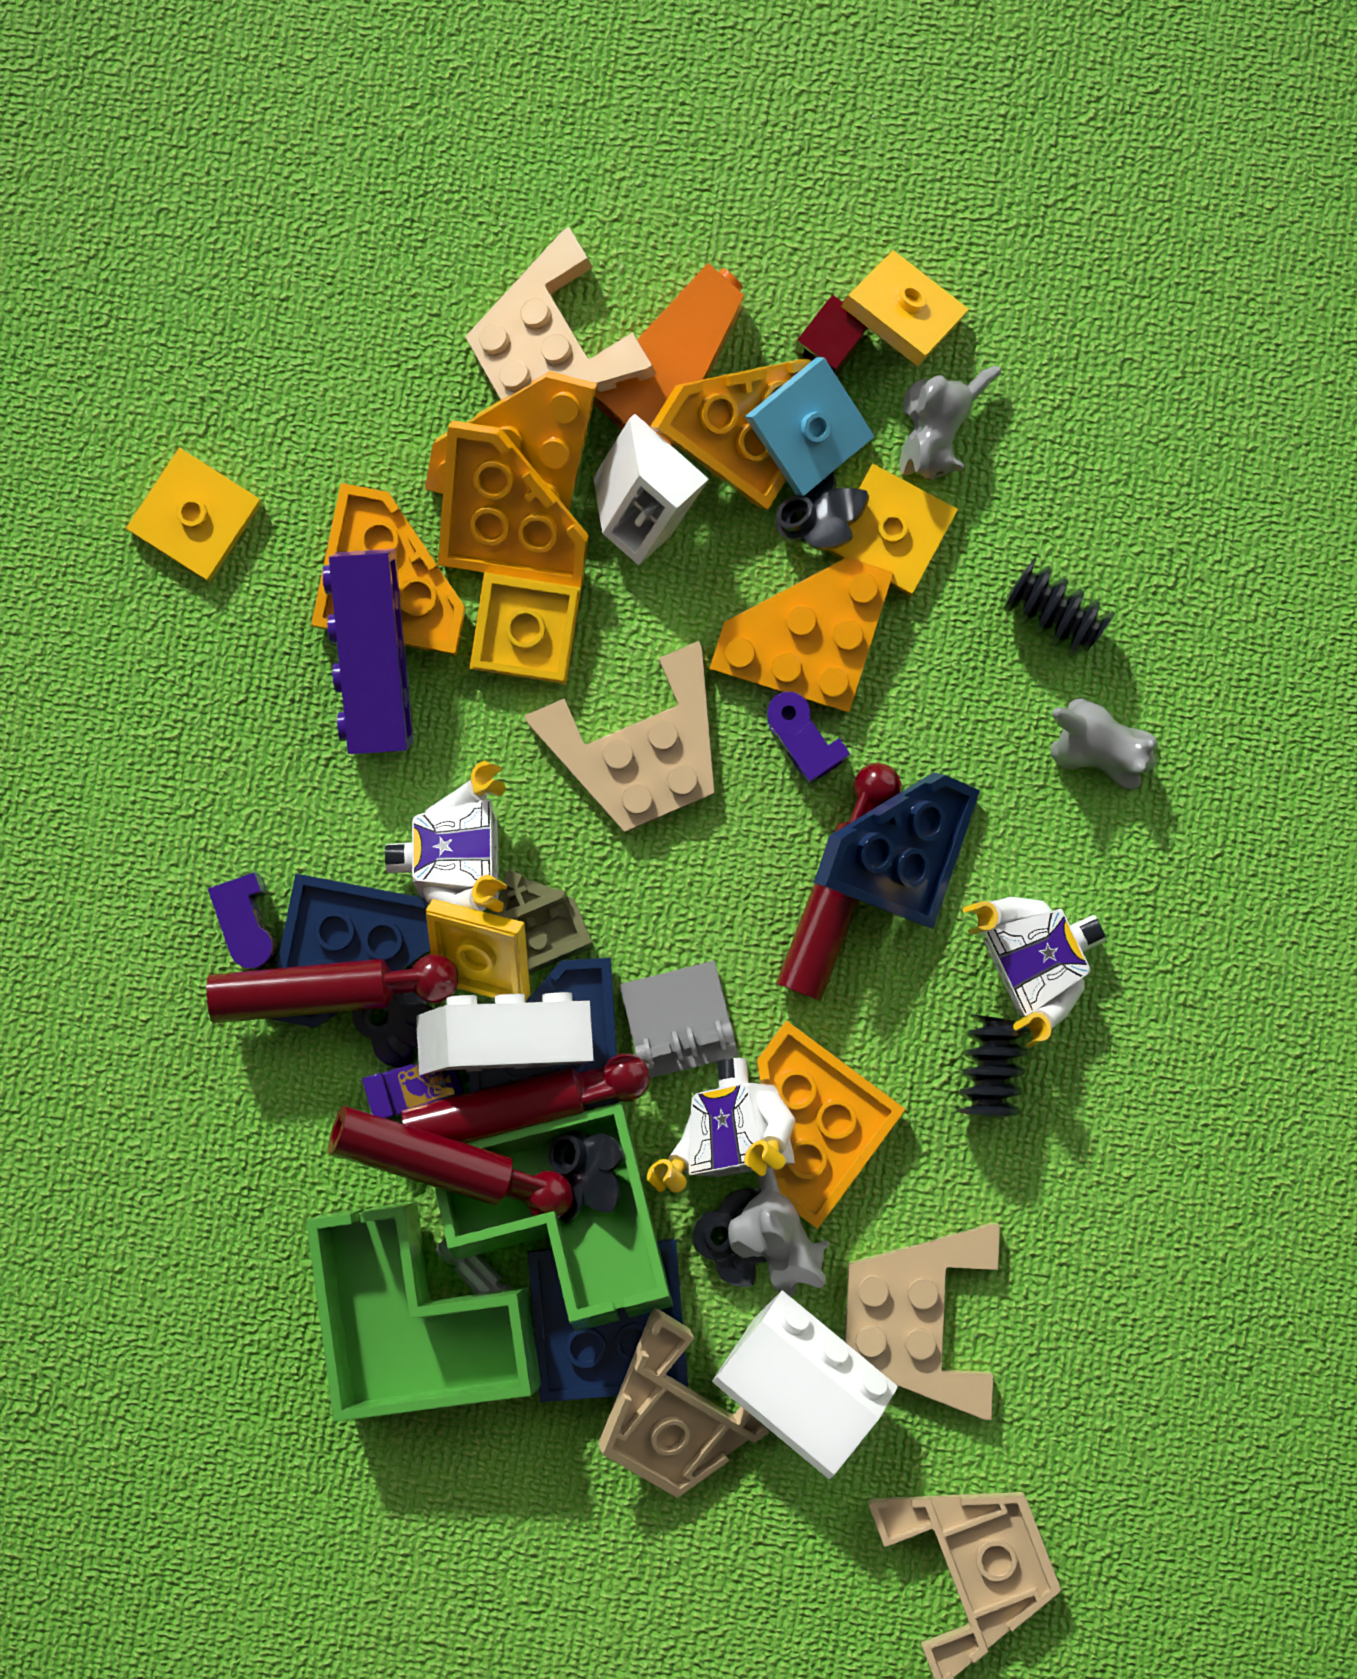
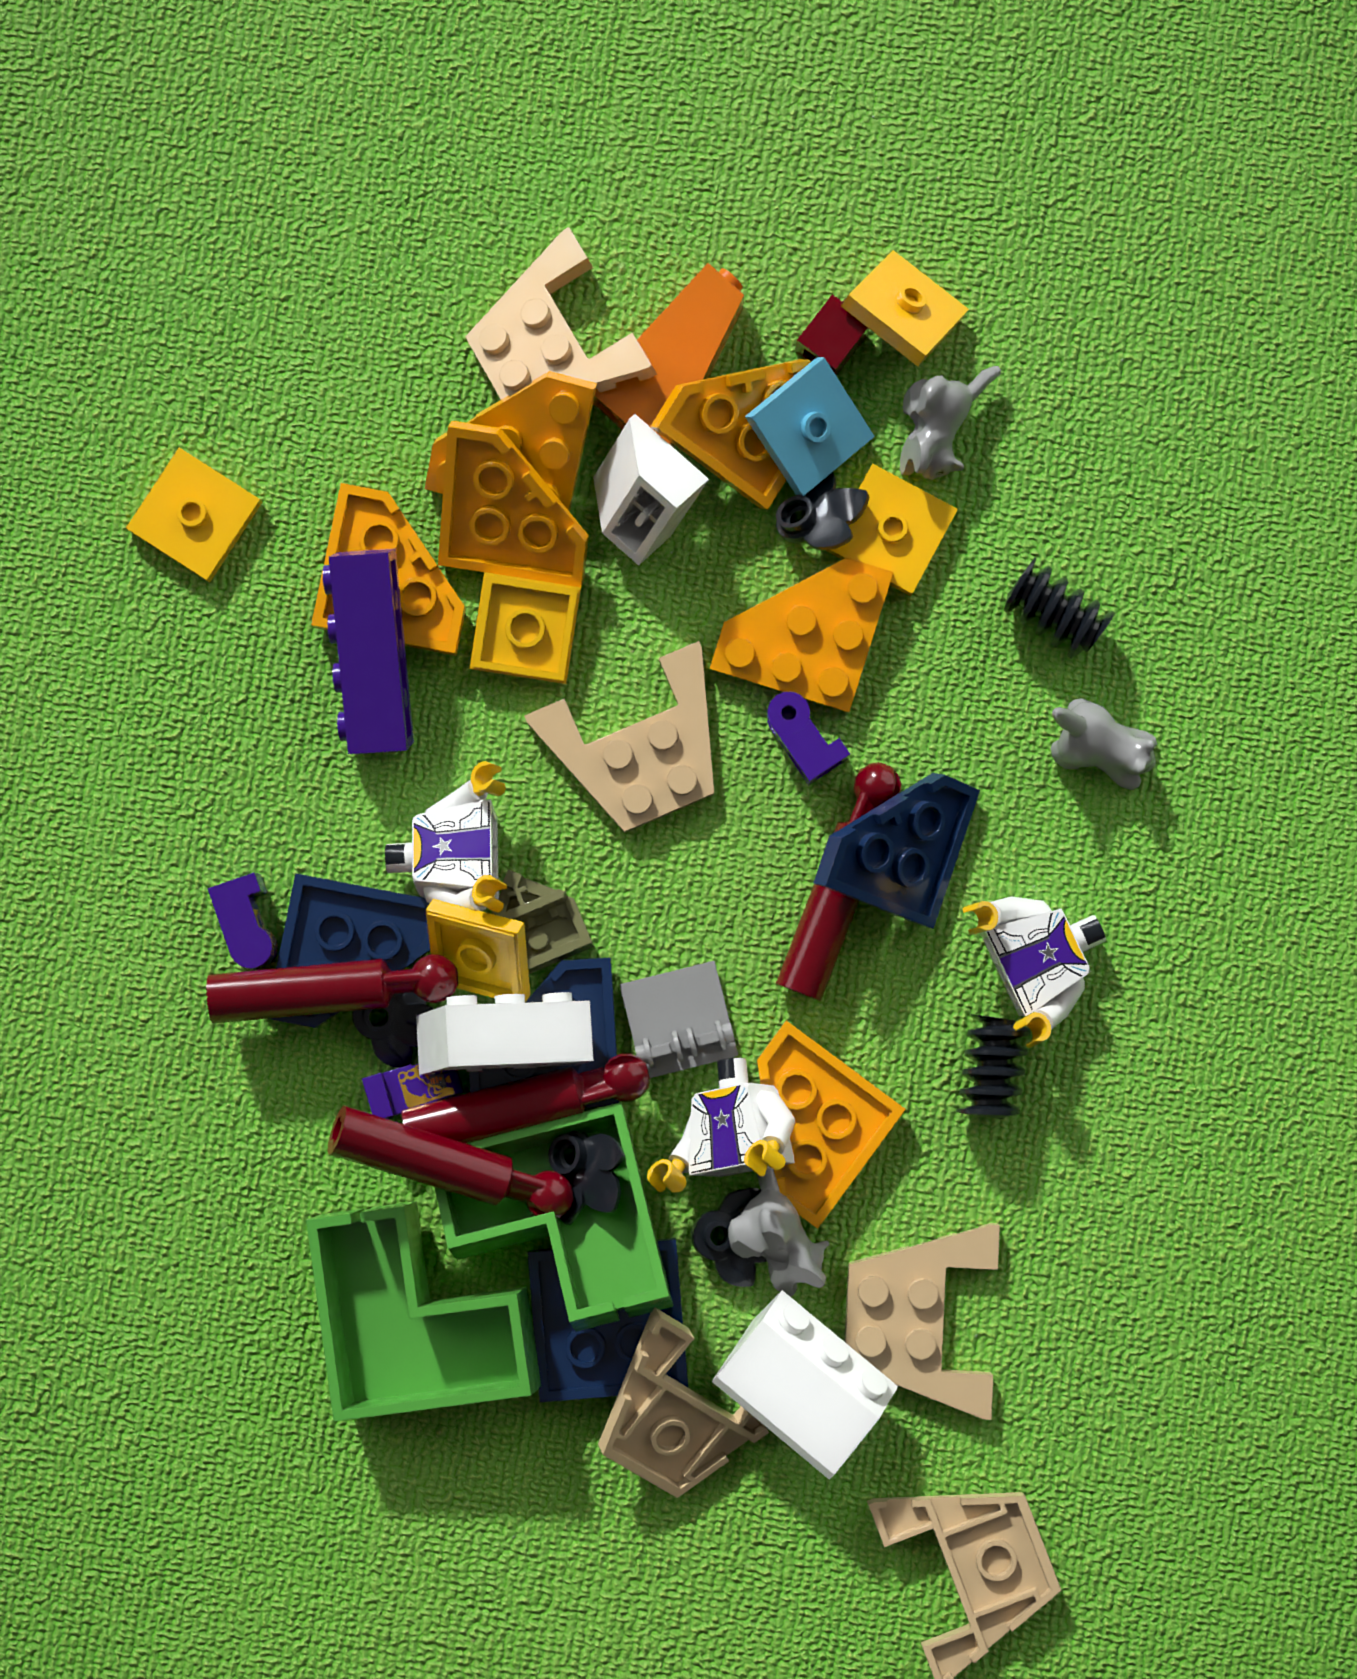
(473, 1271): light grey axle -> none

